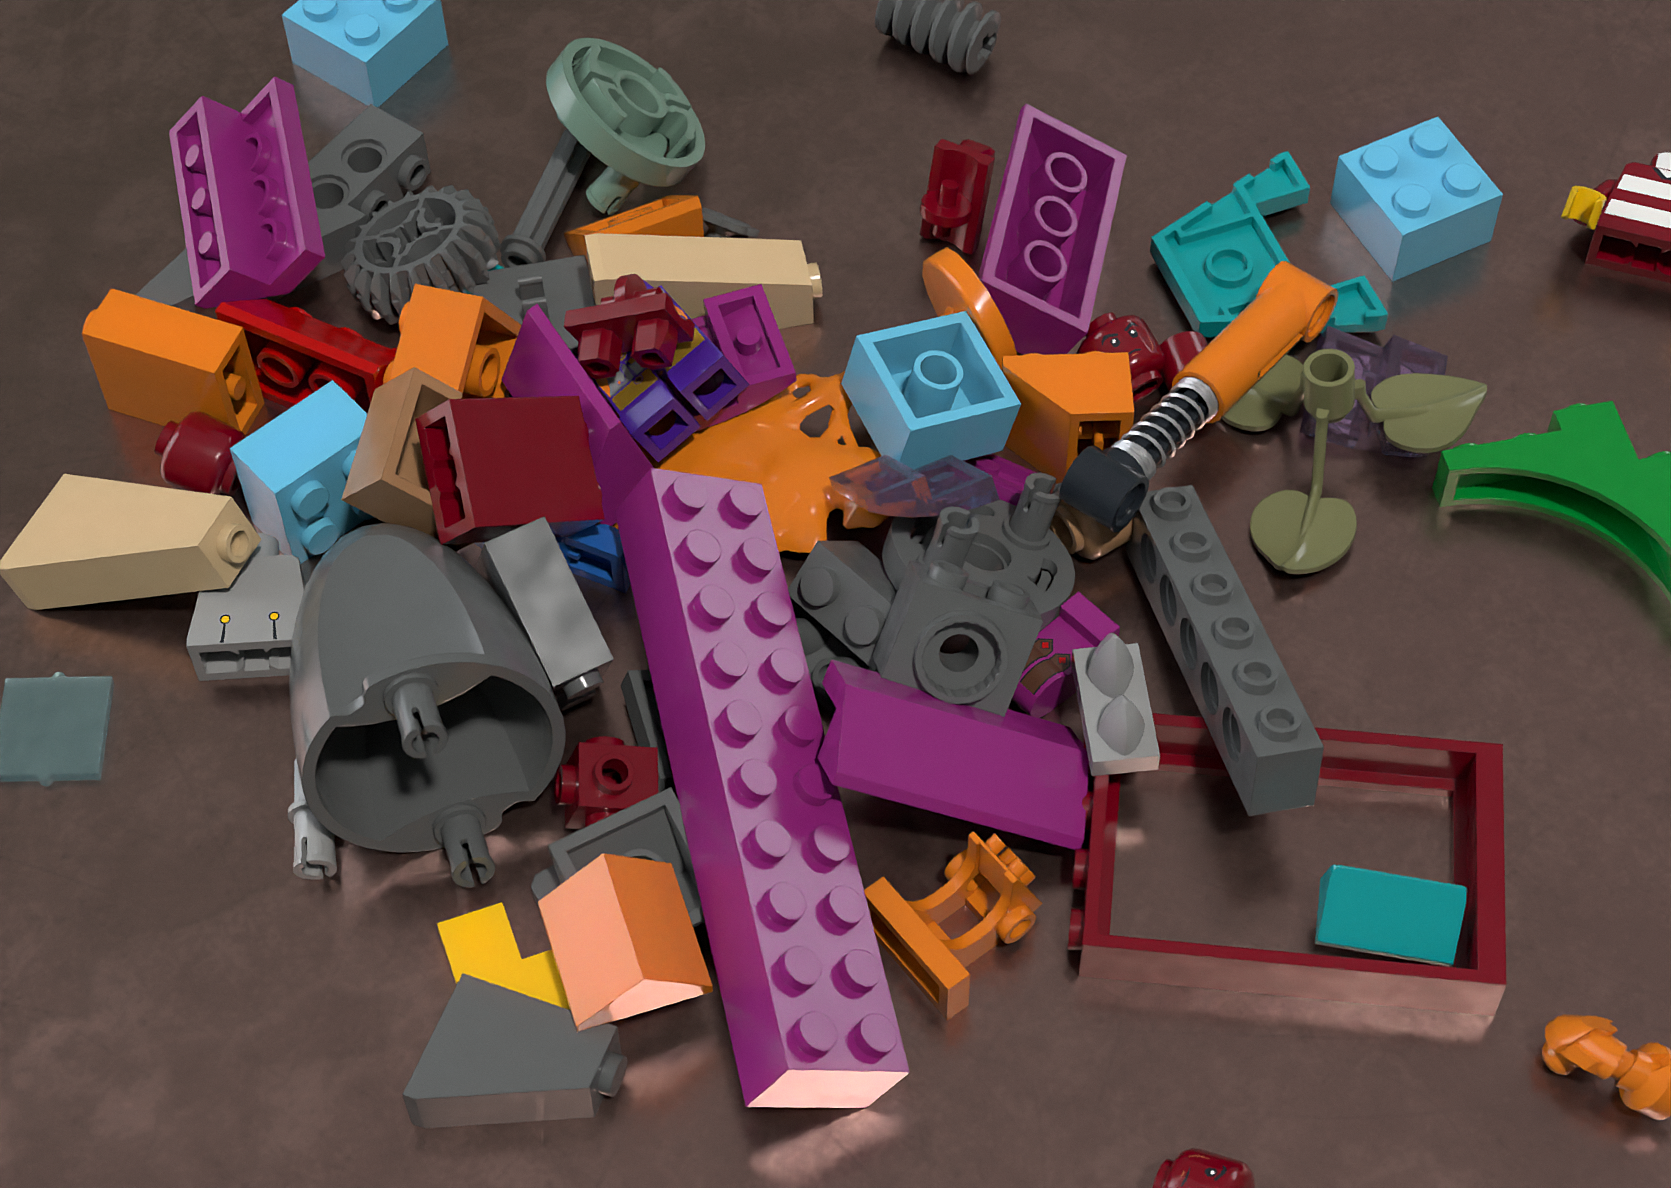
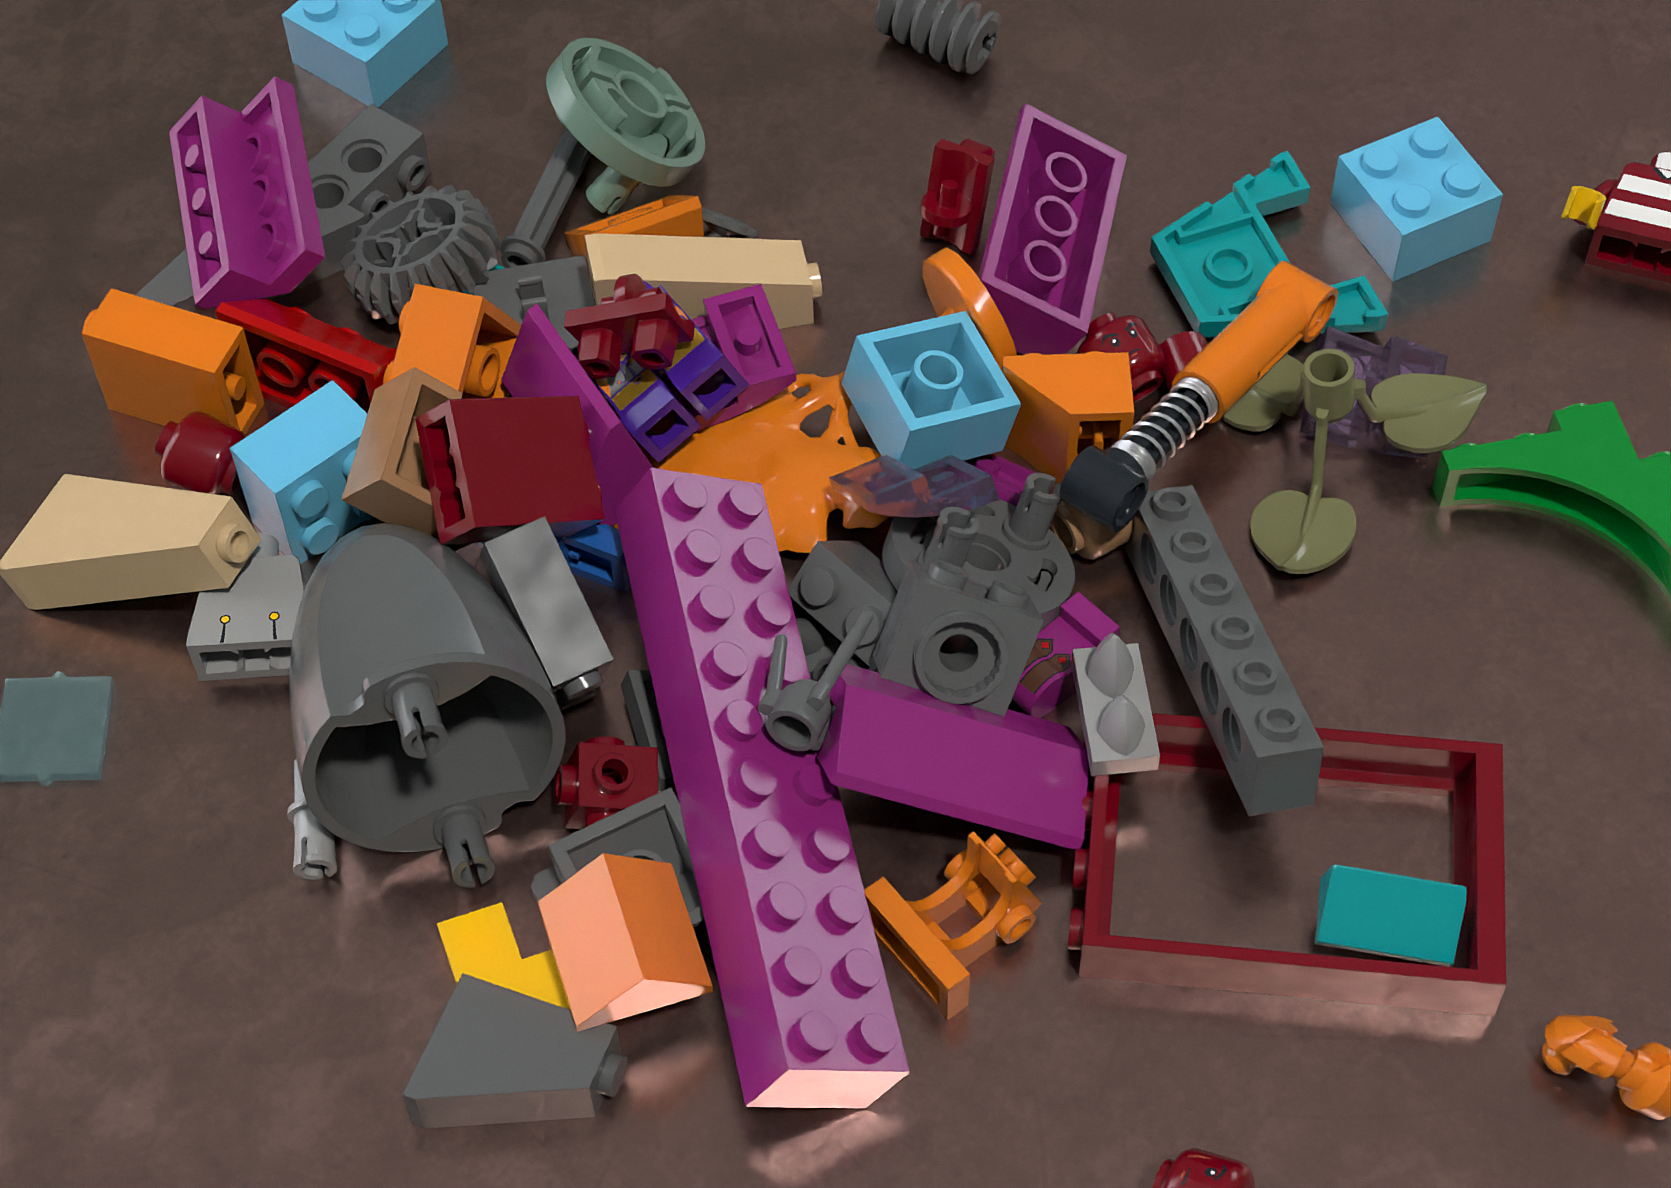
(803, 710): none -> dark grey plant

